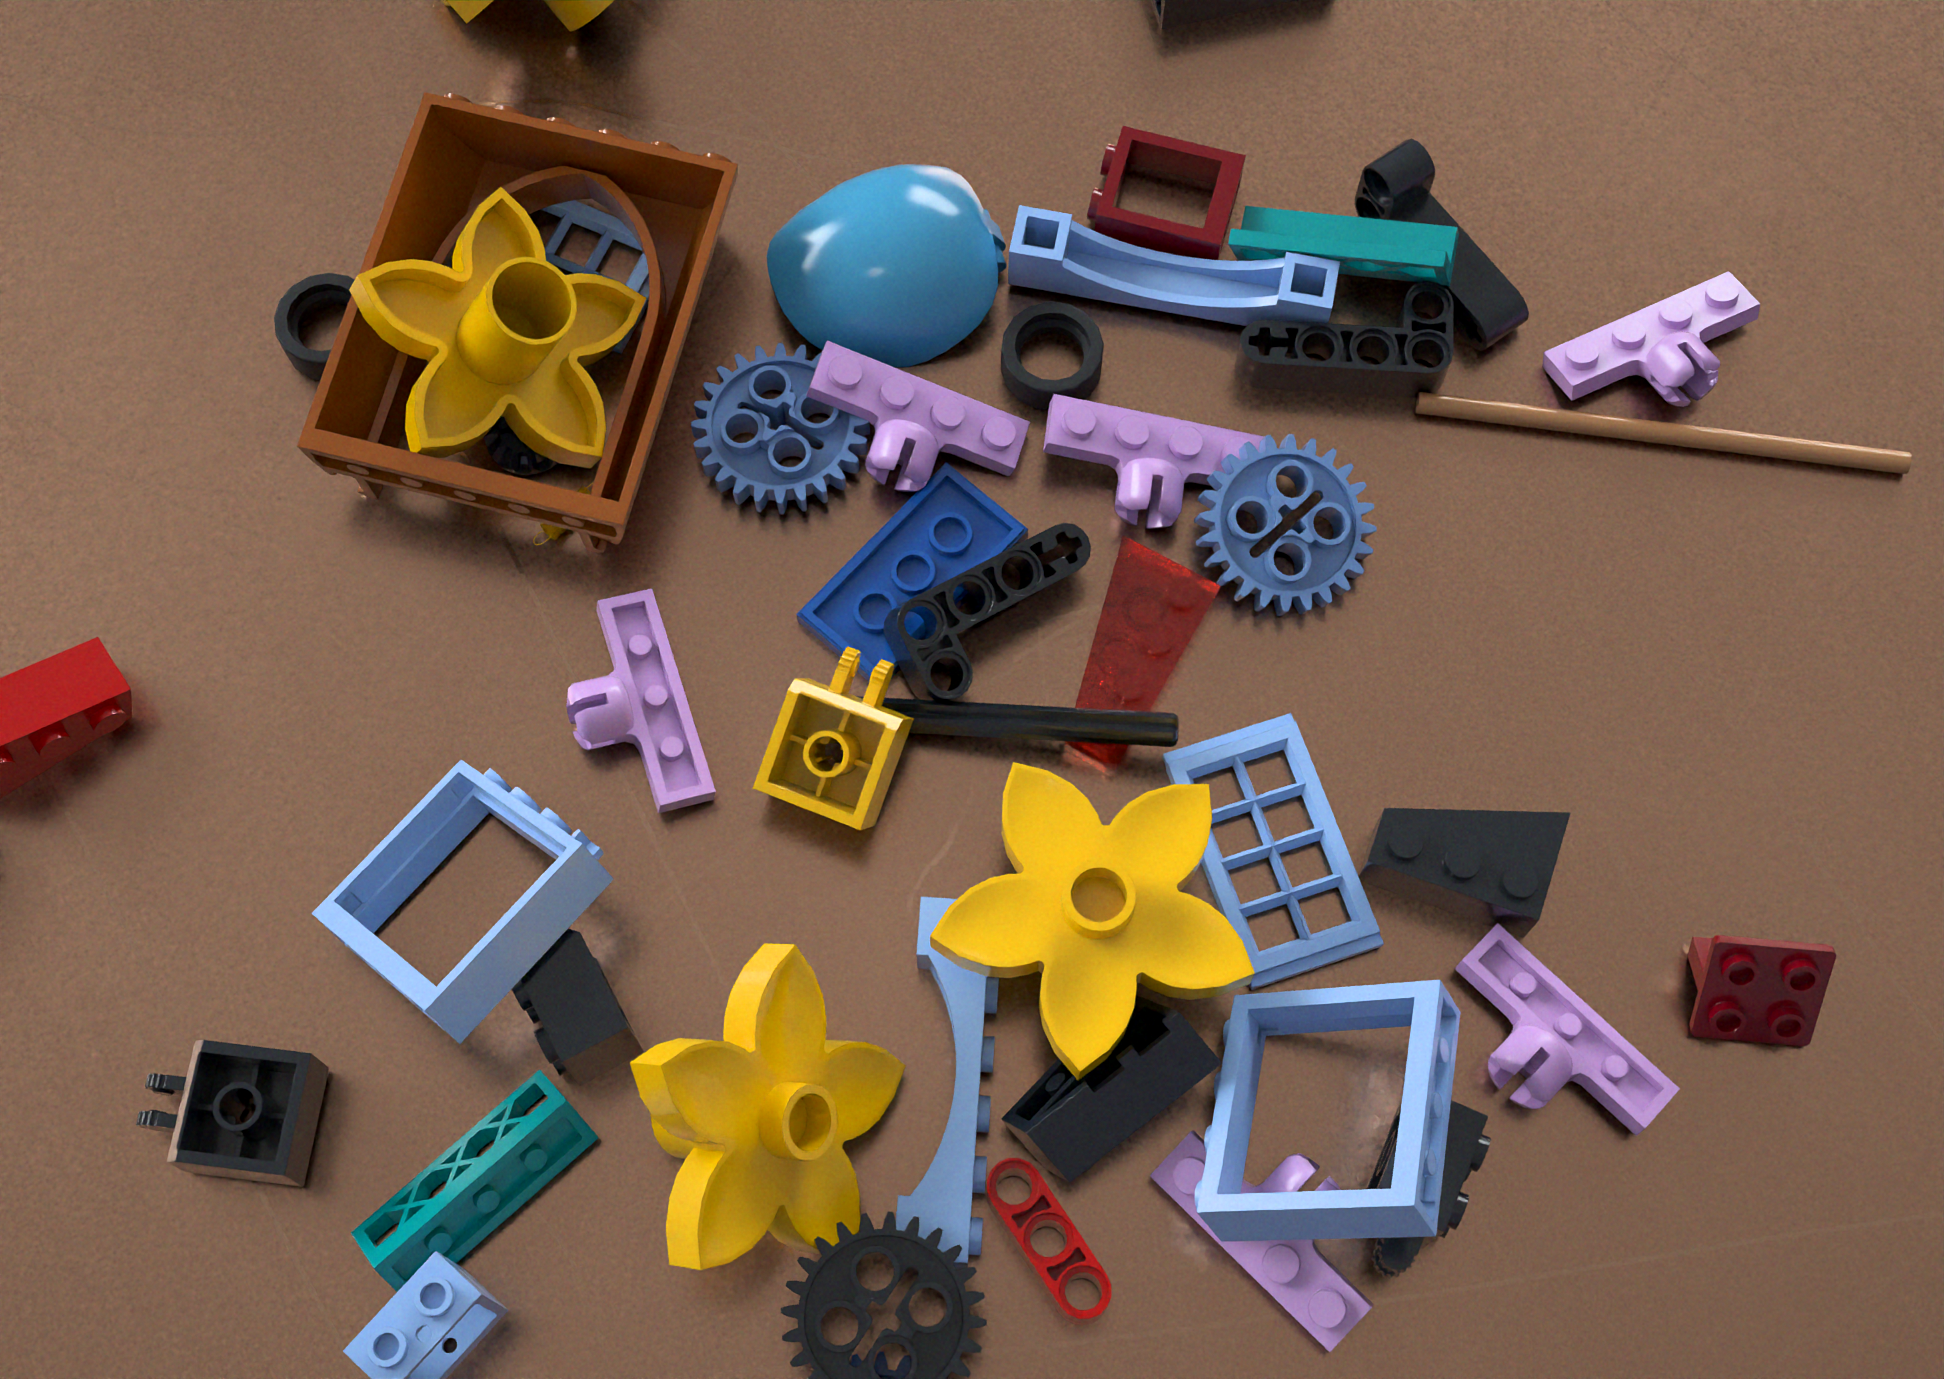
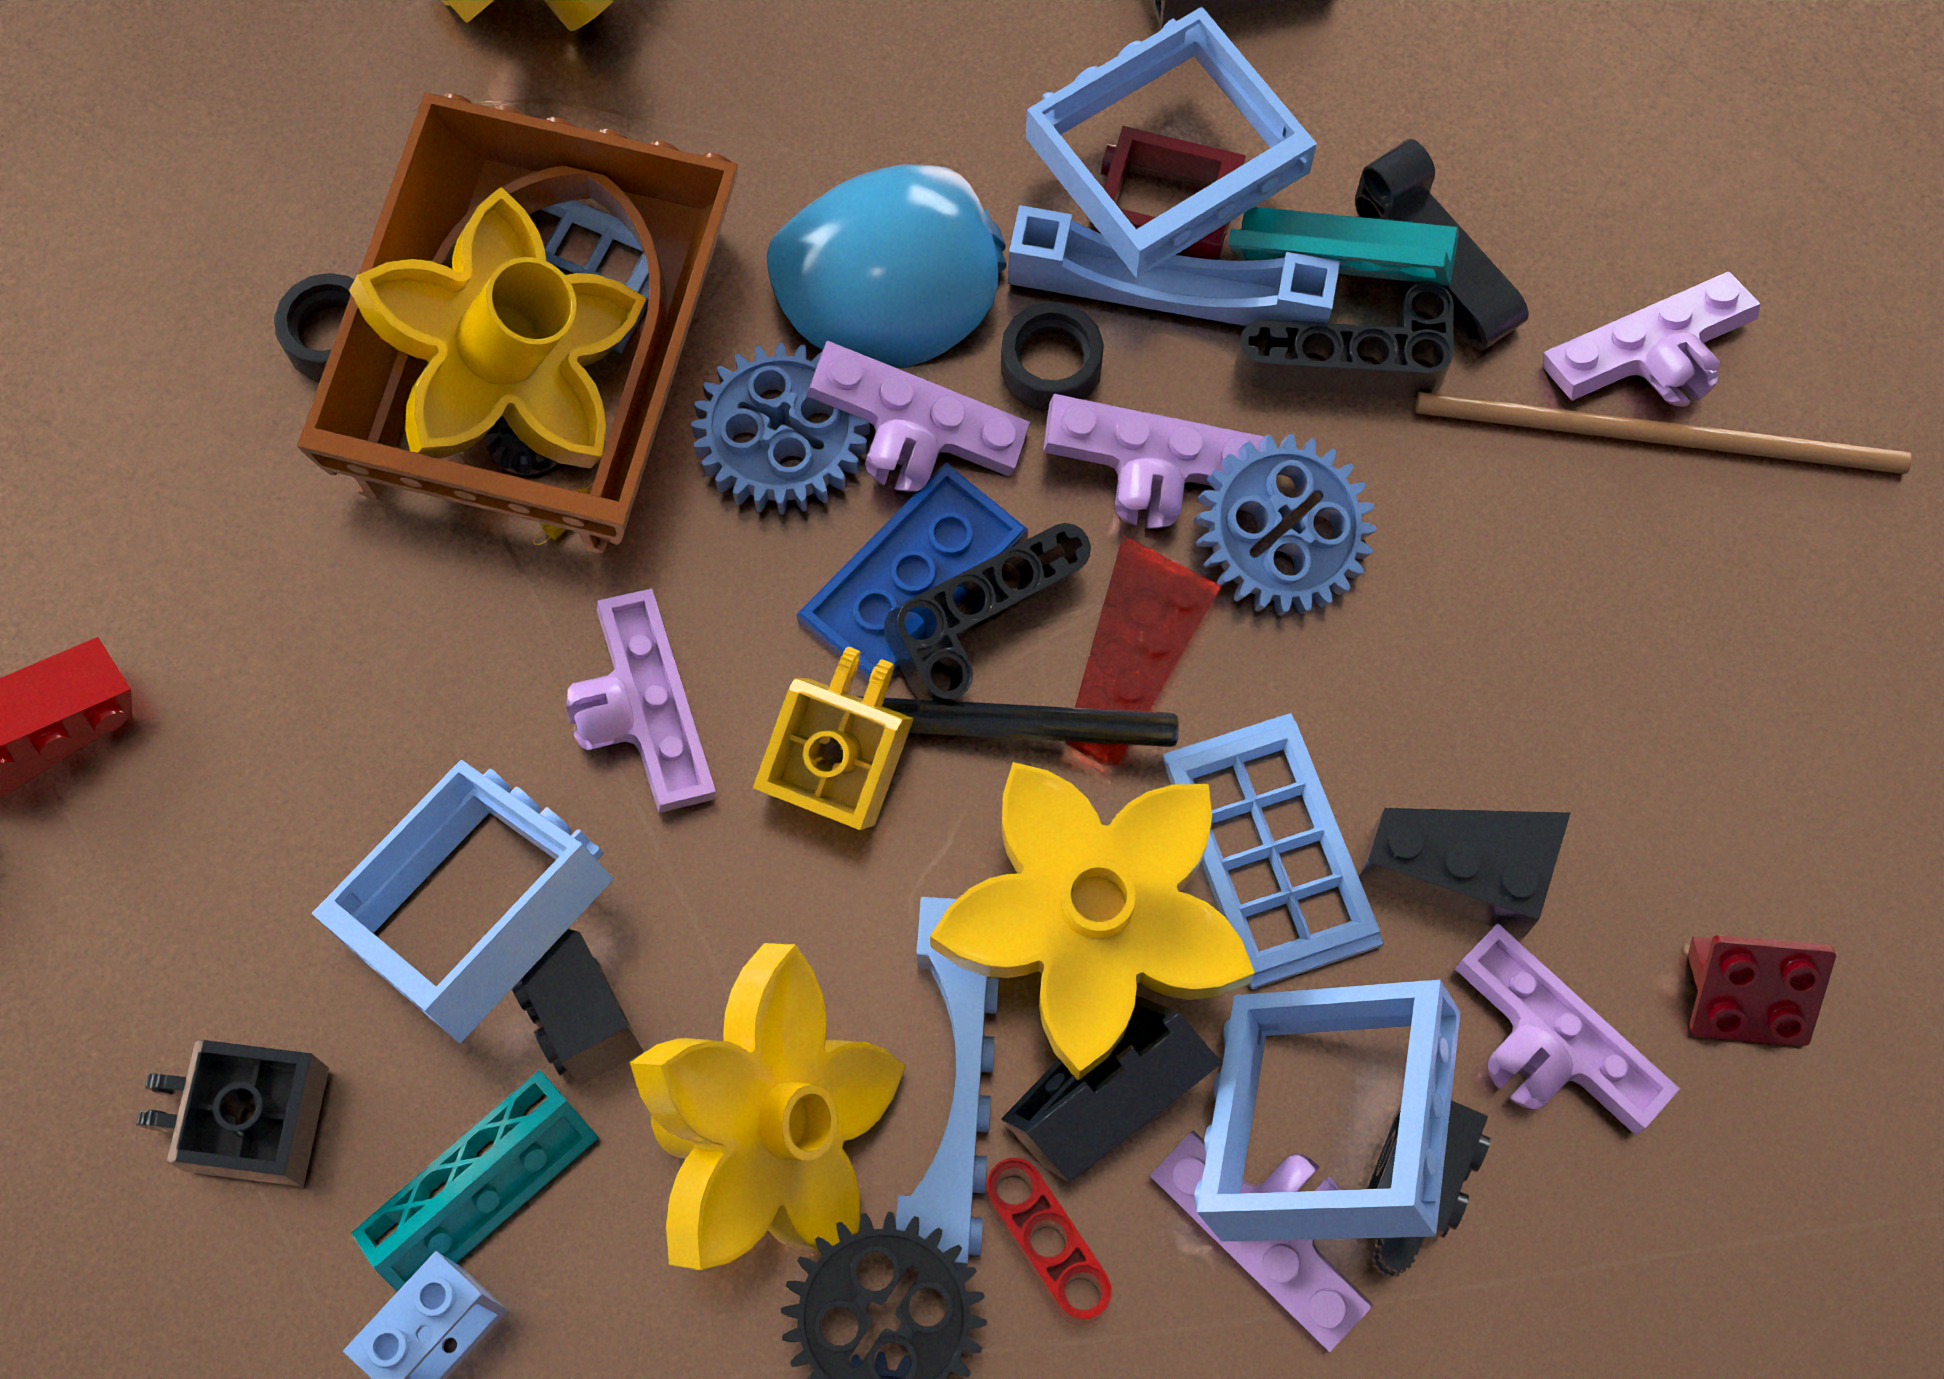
(1212, 207): none -> light blue window

